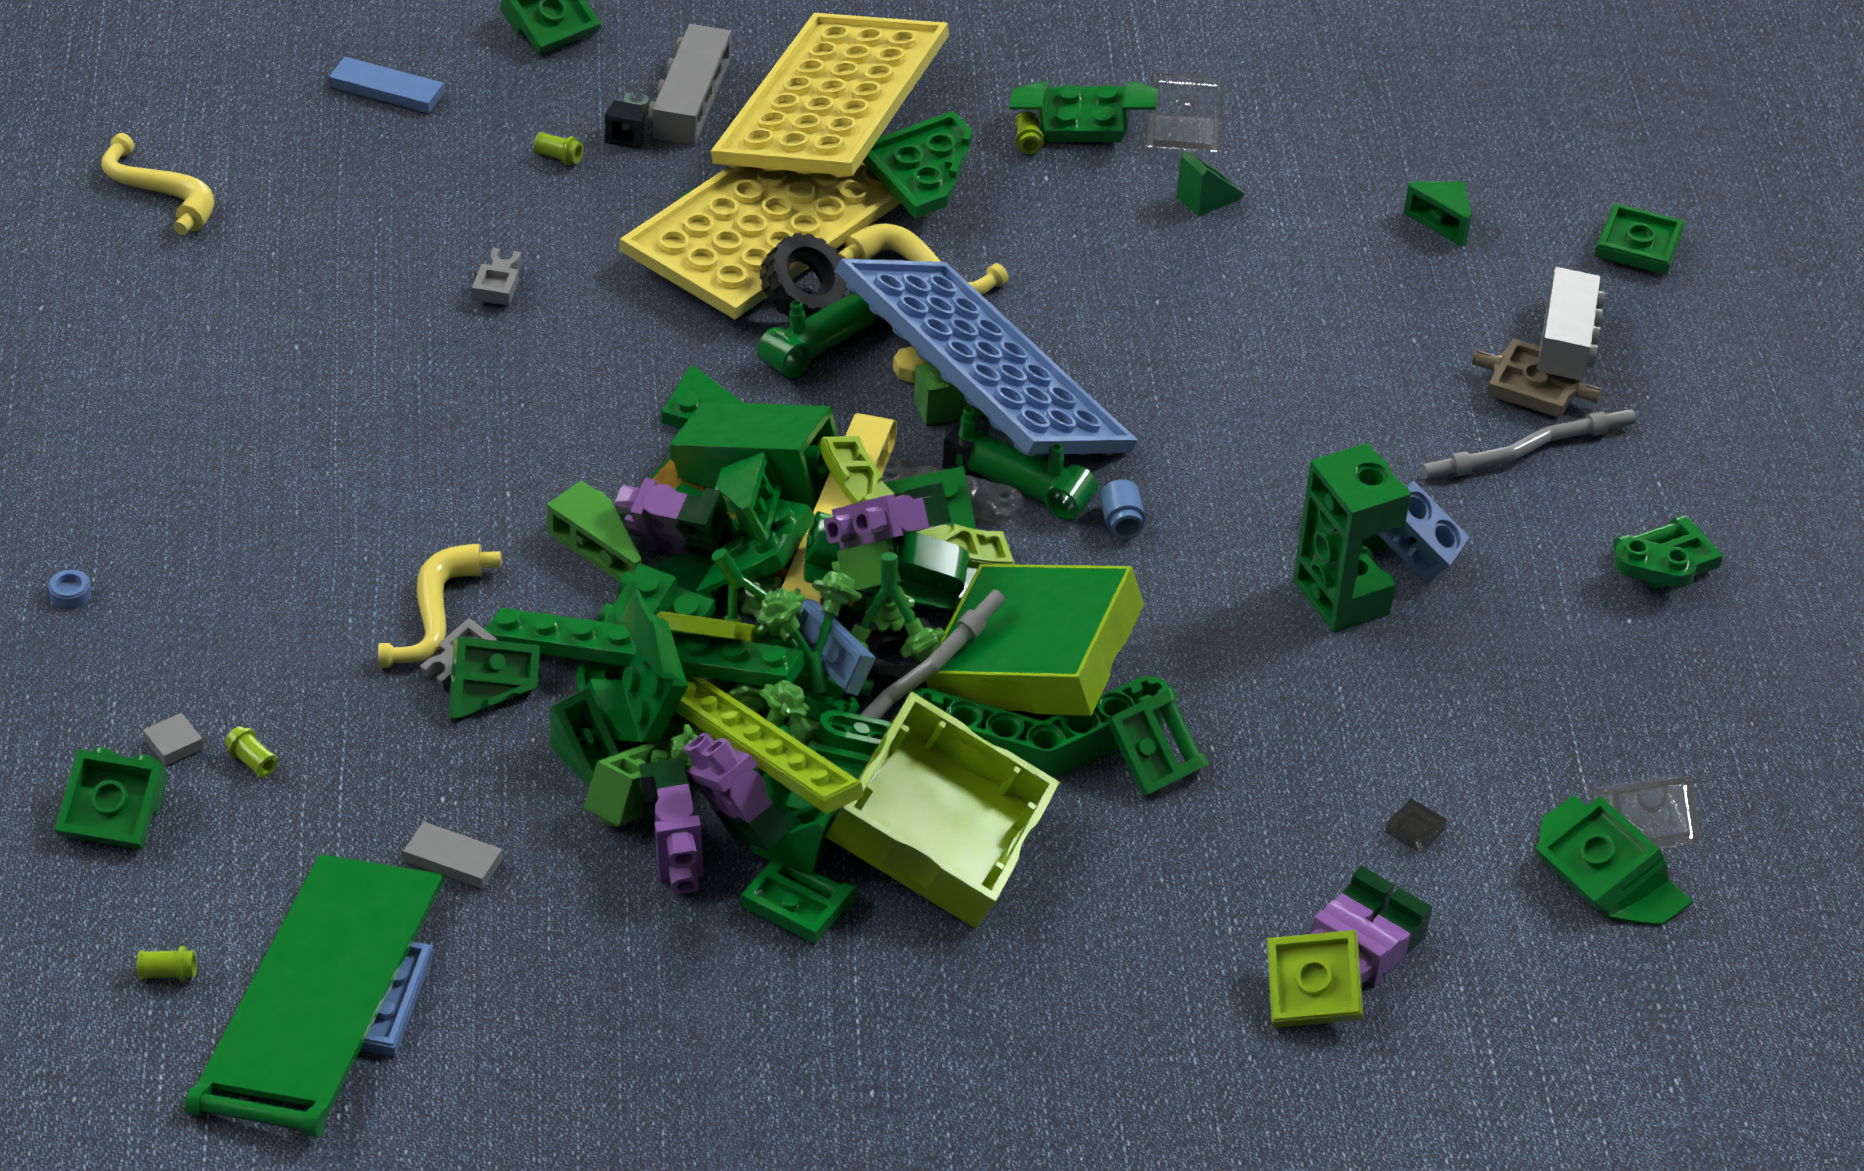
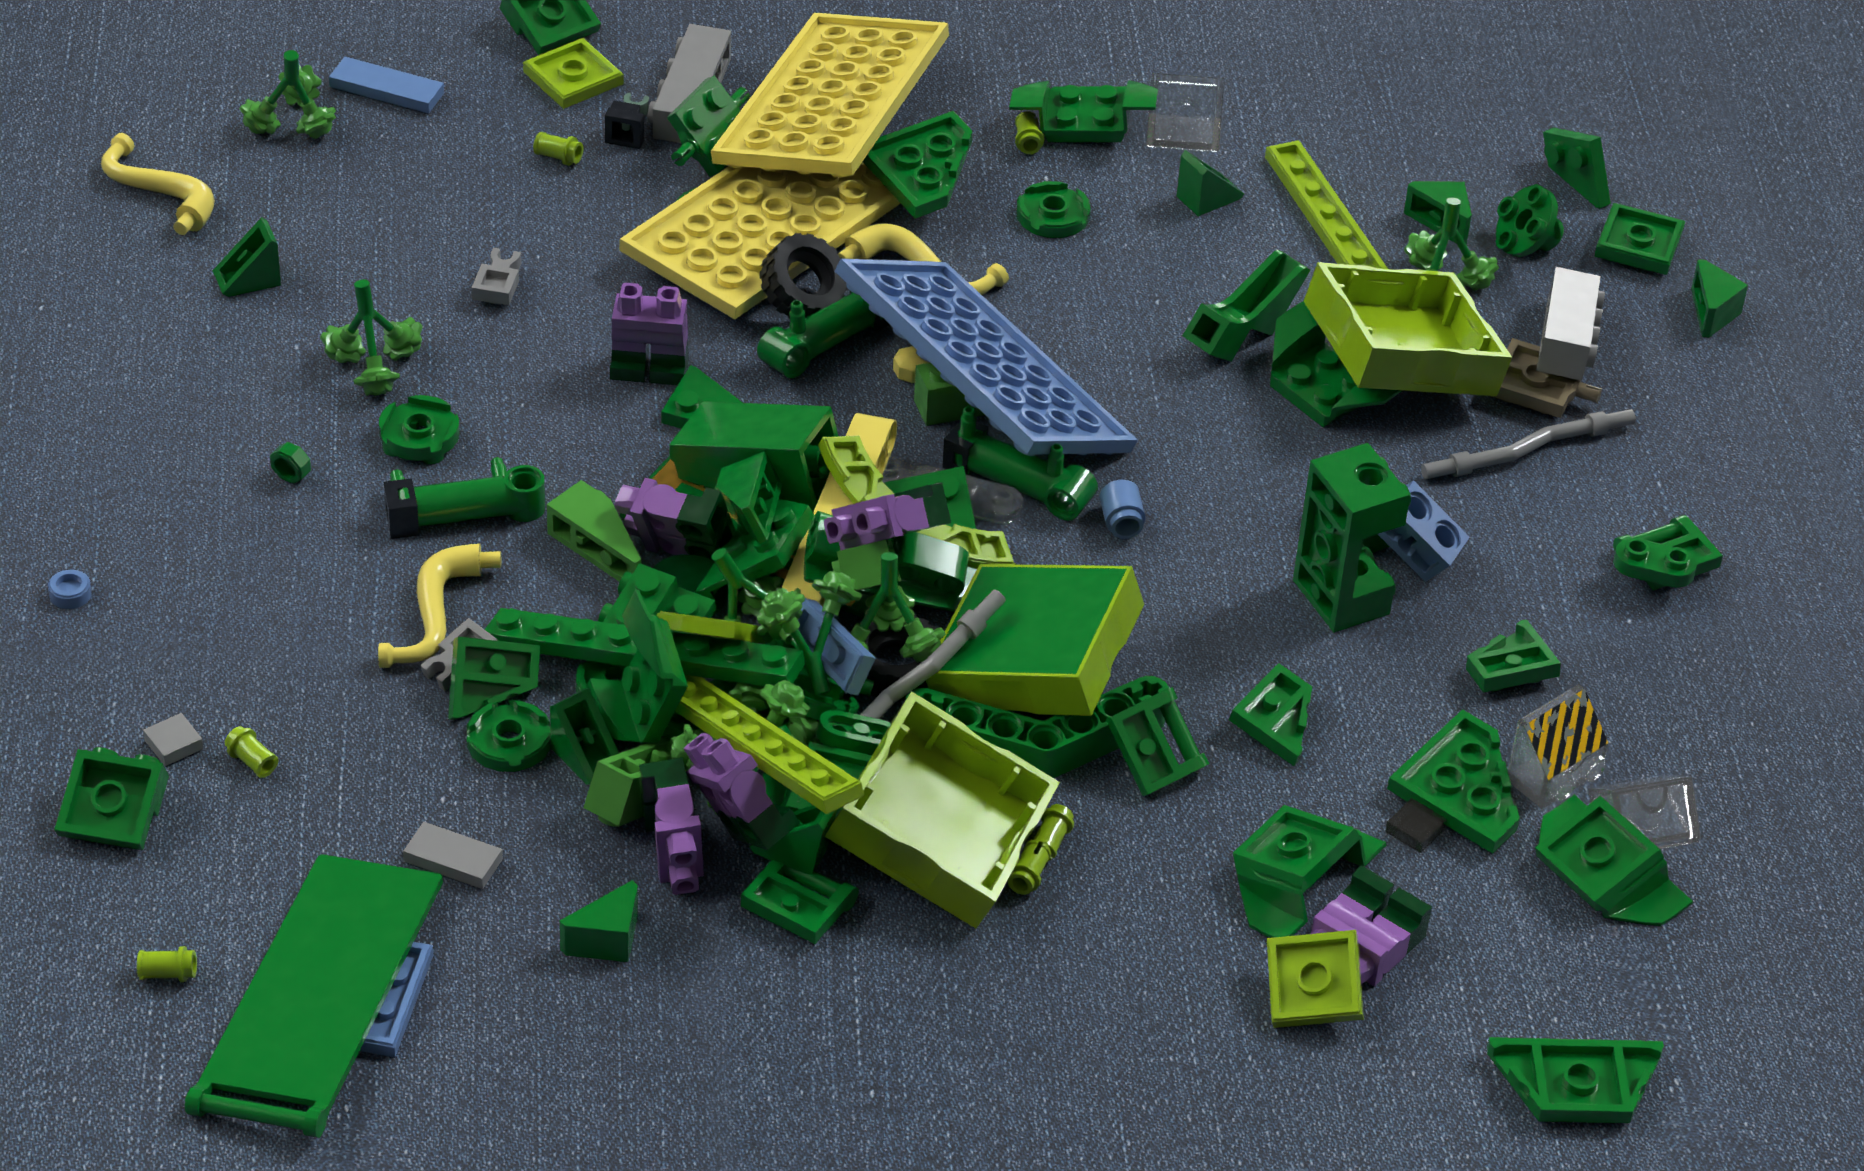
(251, 263): none -> green slope
(290, 462): none -> green tile
(298, 86): none -> bright green plant
(345, 343): none -> bright green plant
(402, 440): none -> green plate
(507, 493): none -> green piece
(509, 753): none -> green tile
(573, 73): none -> lime tile
(602, 927): none -> green slope
(646, 321): none -> medium lavender hips
(703, 120): none -> green plate
(1027, 871): none -> lime pin
(1038, 219): none -> green tile
(1056, 822): none -> lime pin
(1253, 305): none -> green arch
(1276, 713): none -> green wing
(1288, 859): none -> green piece
(1311, 372): none -> green piece
(1321, 205): none -> lime tile
(1407, 330): none -> lime tile
(1429, 250): none -> bright green plant
(1463, 781): none -> green plate
(1513, 660): none -> green wing
(1528, 222): none -> green plate
(1557, 748): none -> slope
(1577, 1076): none -> green wing
(1579, 162): none -> green wing
(1716, 297): none -> green slope

